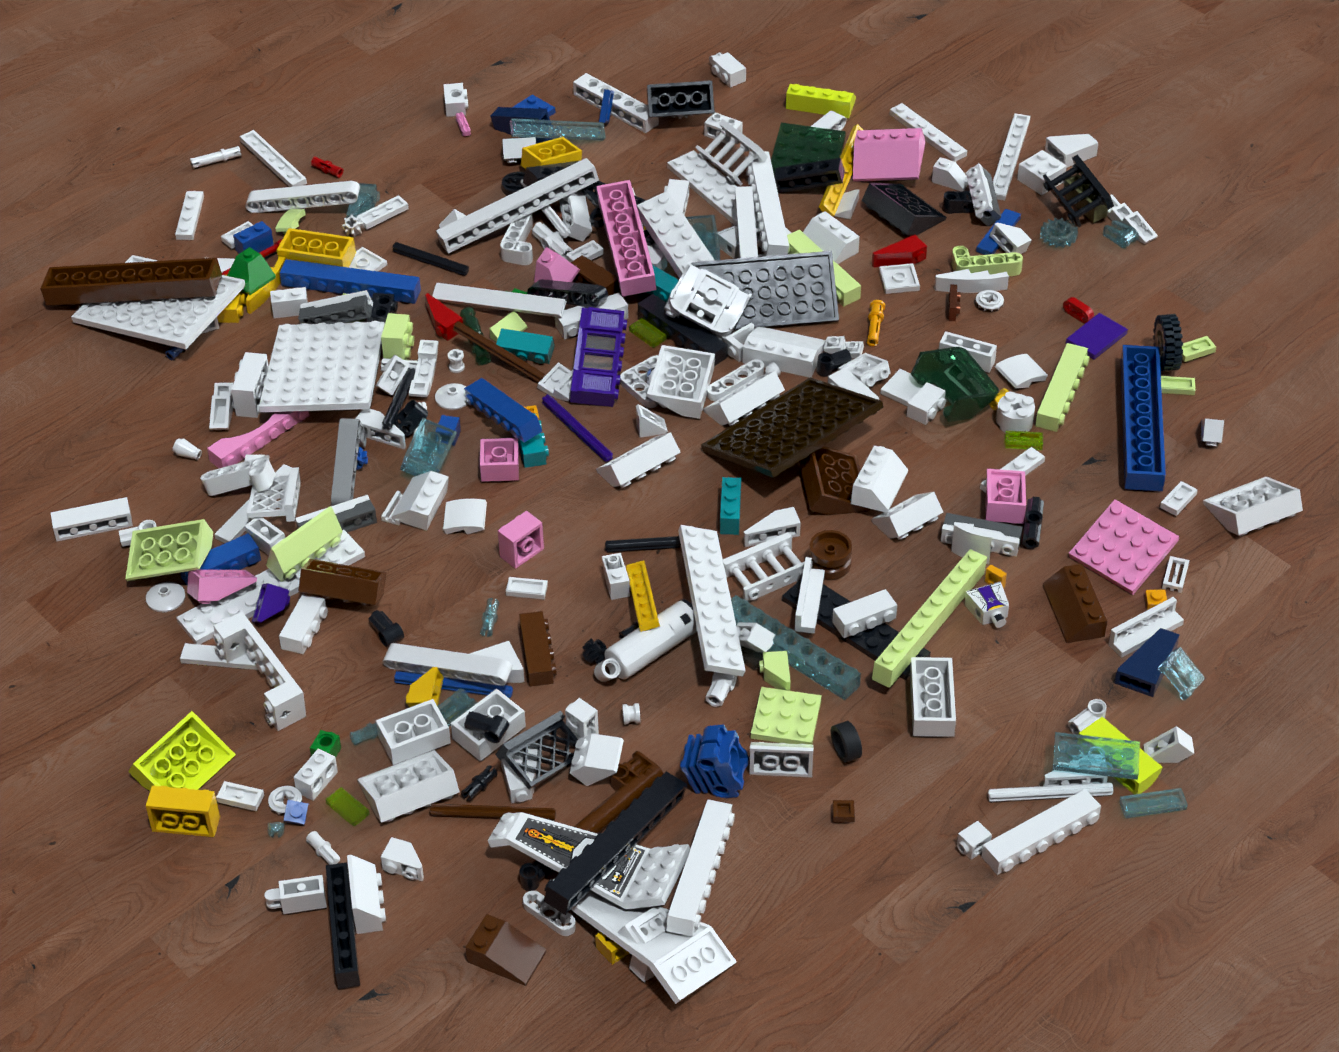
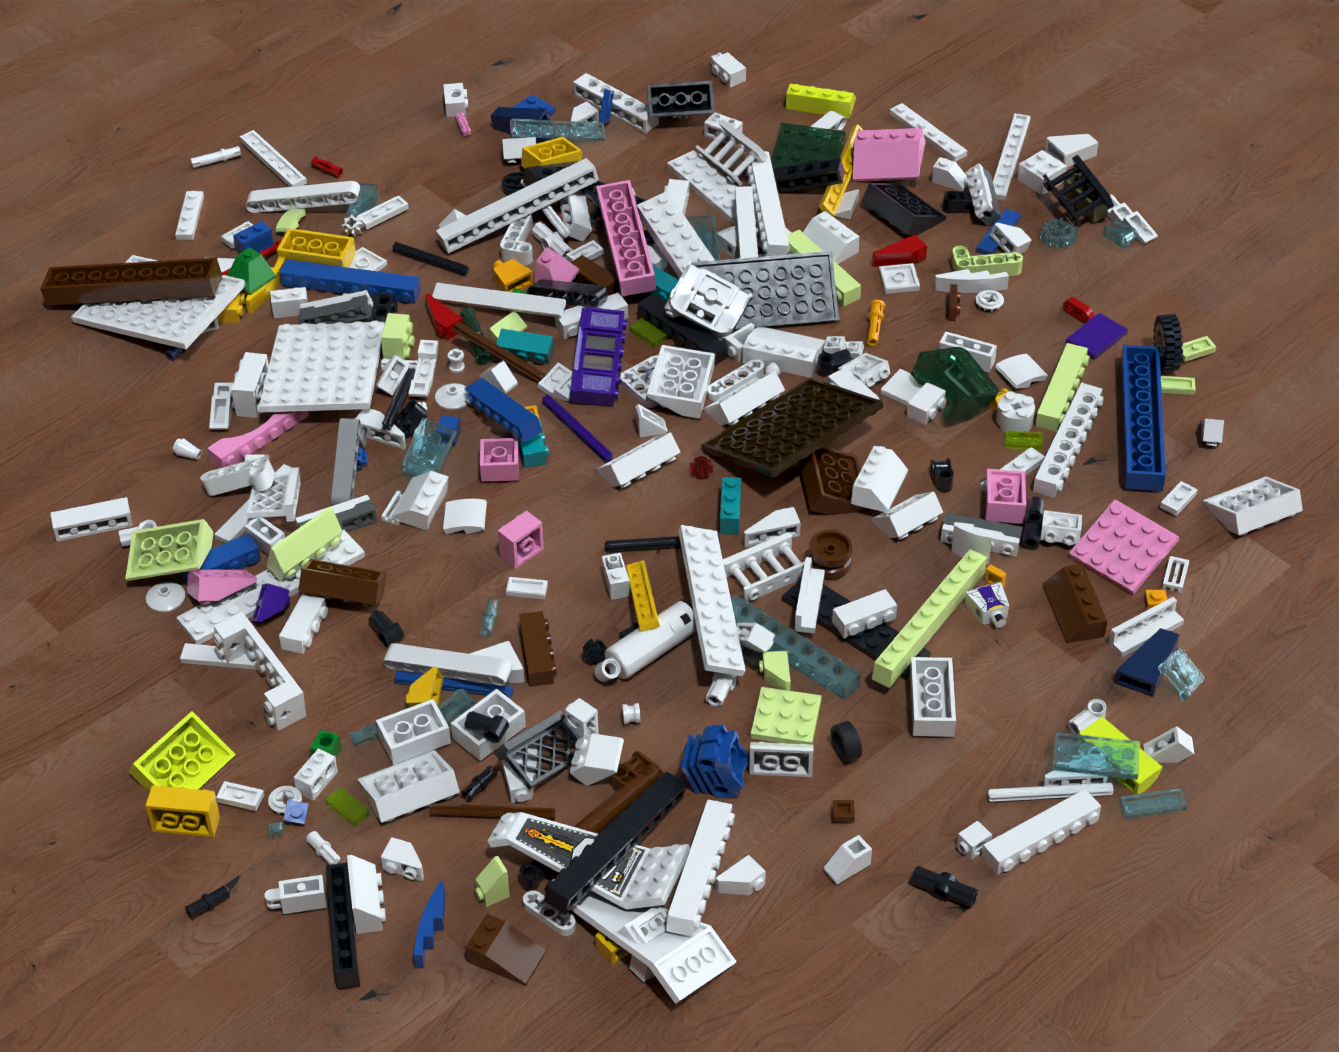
(207, 902): none -> black pin
(431, 921): none -> blue slope
(492, 883): none -> yellowish green slope
(500, 377): none -> white slope
(511, 275): none -> light orange torso
(585, 113): none -> white slope
(701, 467): none -> clear red gear
(741, 878): none -> white slope
(849, 860): none -> white slope
(942, 474): none -> black piece
(944, 886): none -> black piece
(1061, 527): none -> white plate
(1068, 440): none -> white brick

